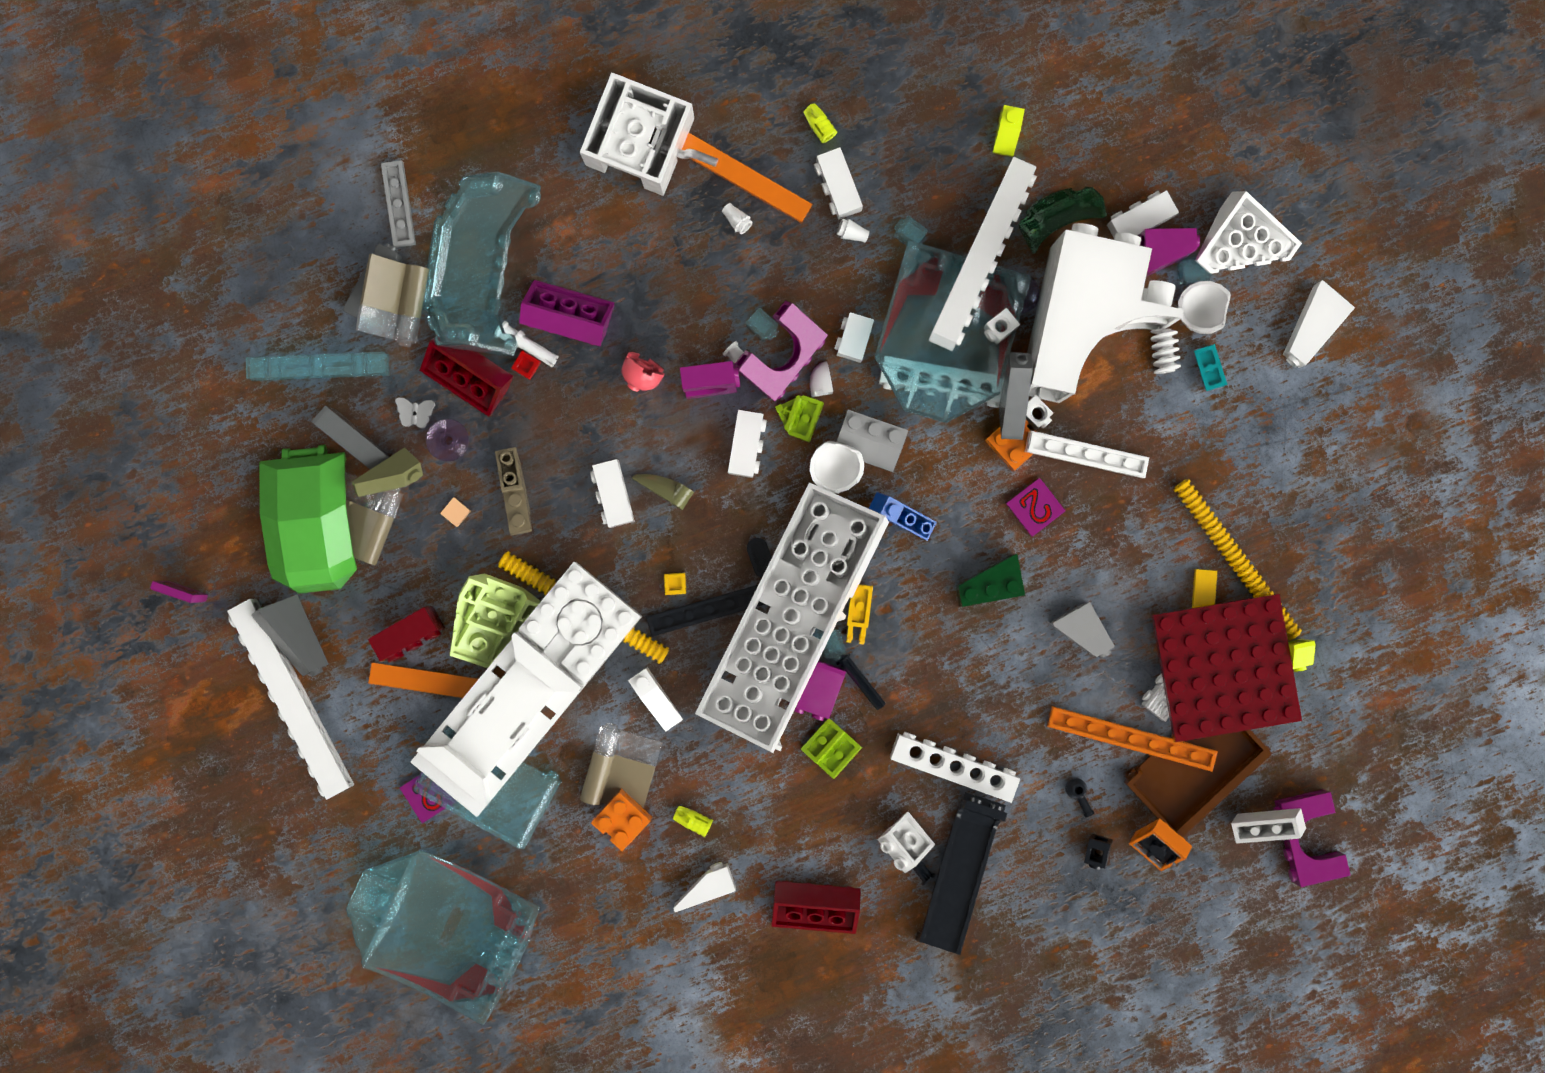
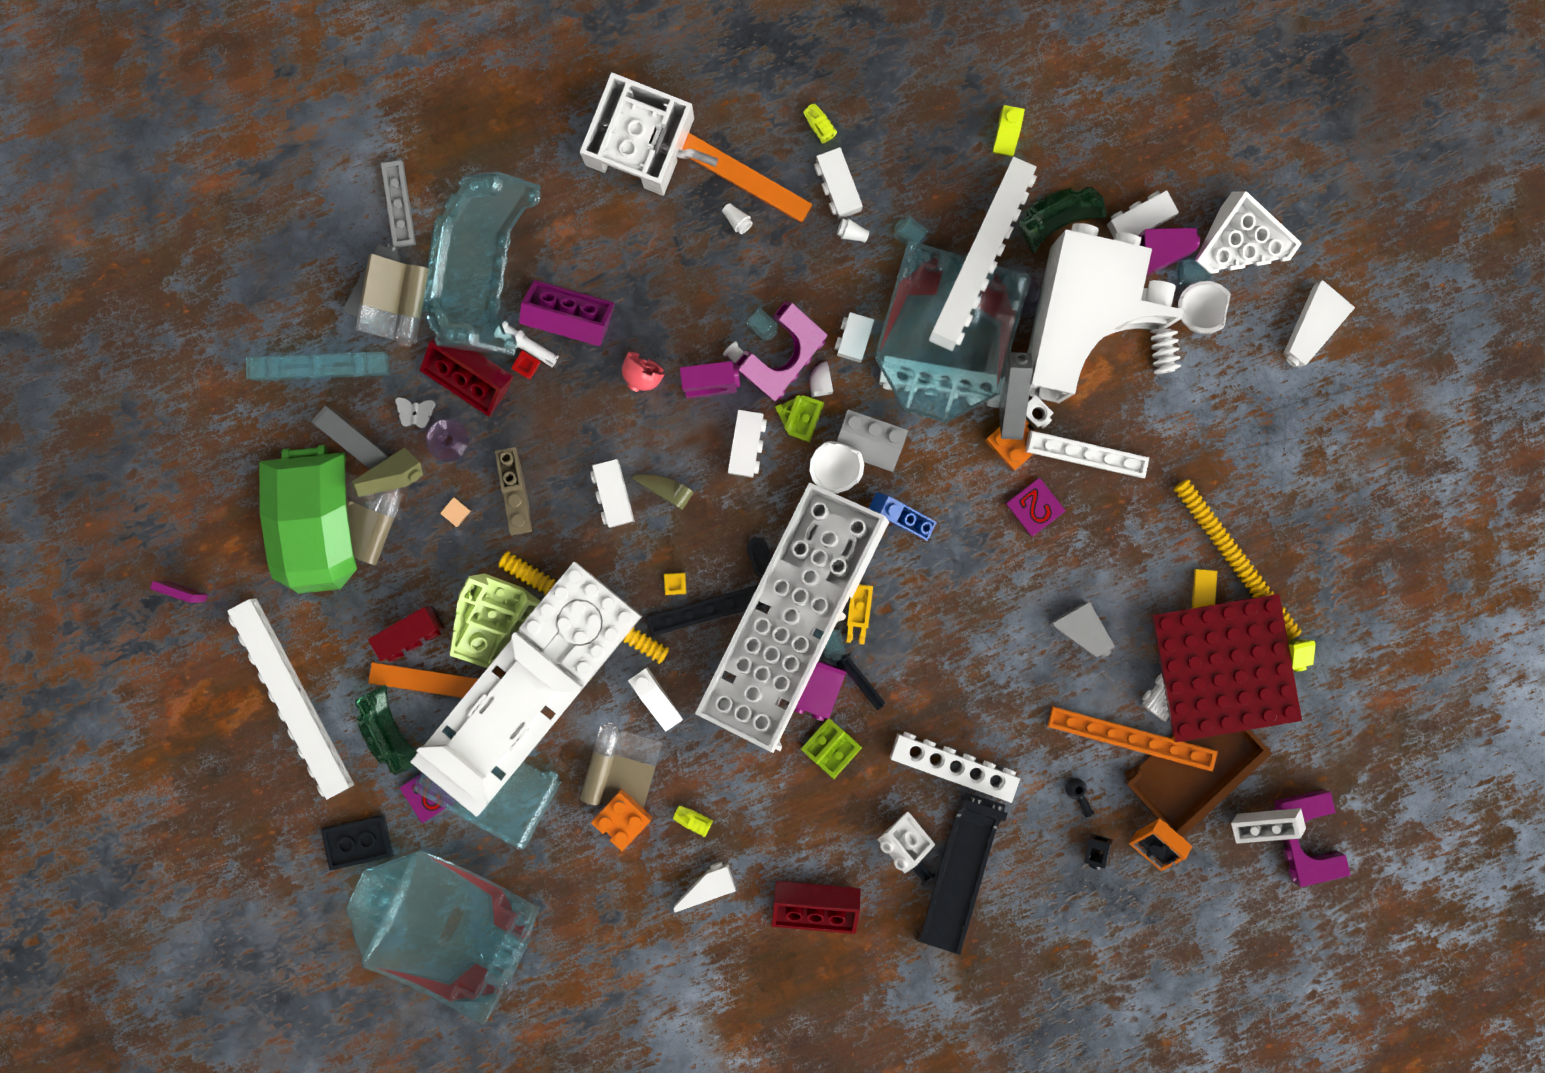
(293, 634): dark grey slope -> none
(357, 842): none -> black tile
(382, 732): none -> clear green windscreen
(993, 584): dark green wedge -> none
(1004, 318): white brick -> none
(1210, 367): teal hinge -> none

